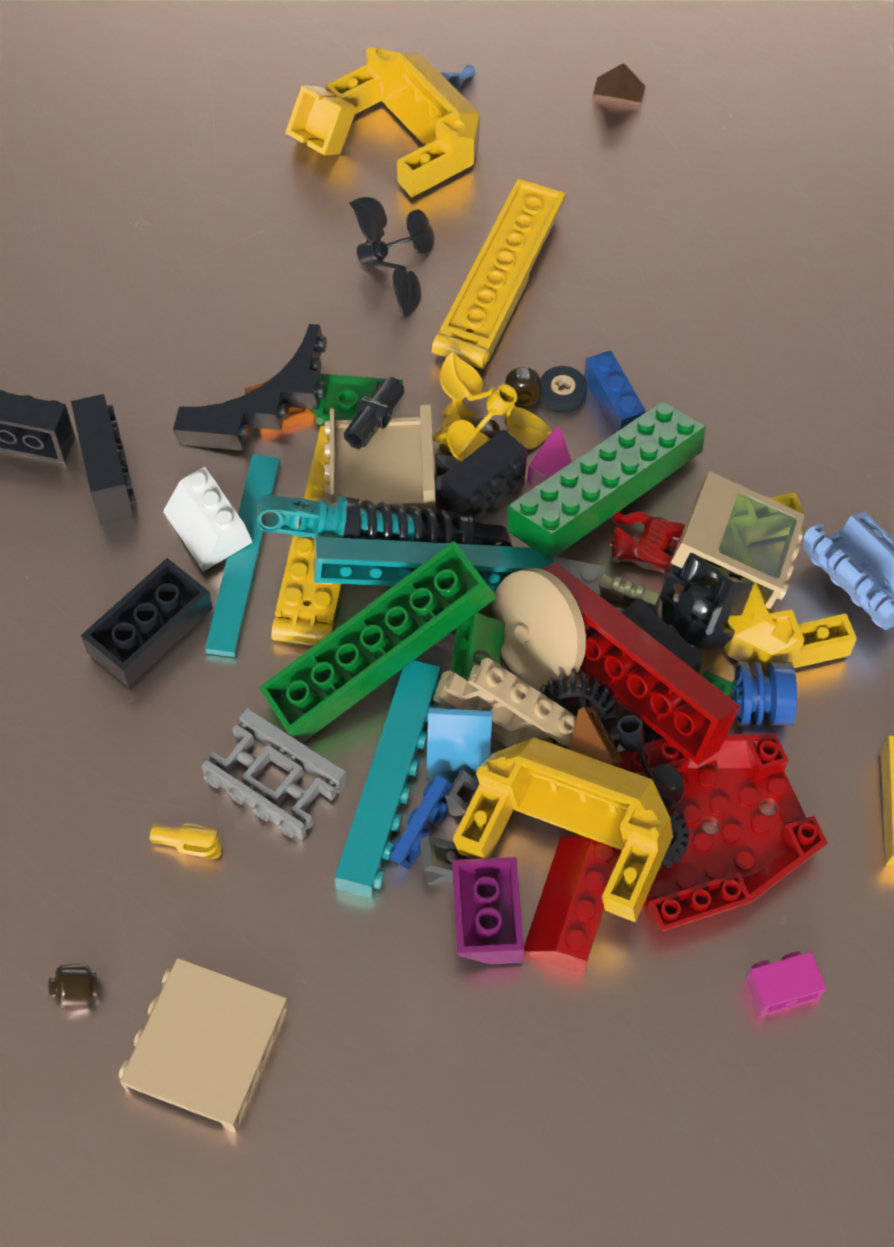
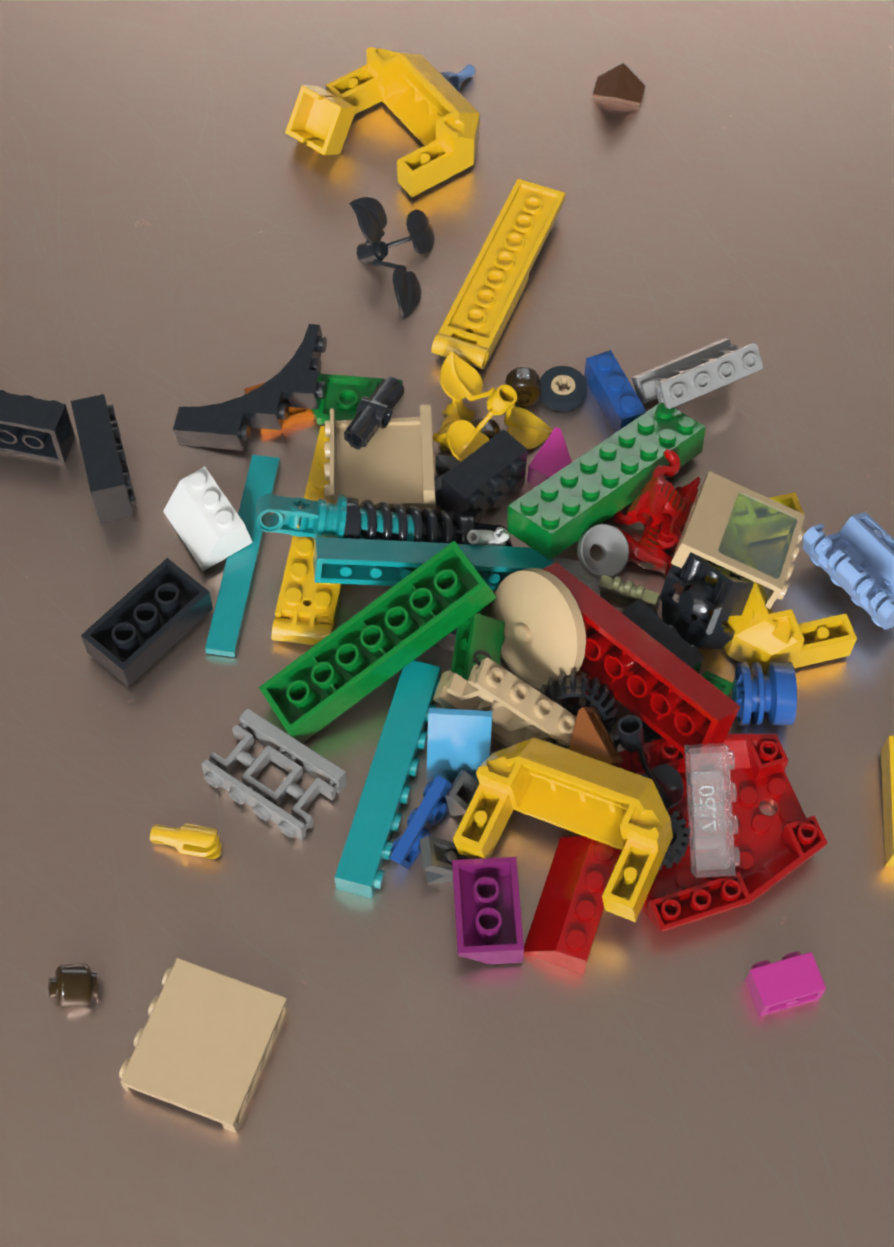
(488, 537): none -> white arm
(613, 546): none -> light grey piece
(666, 502): none -> red animal
(697, 373): none -> light grey fence
(710, 810): none -> clear brick

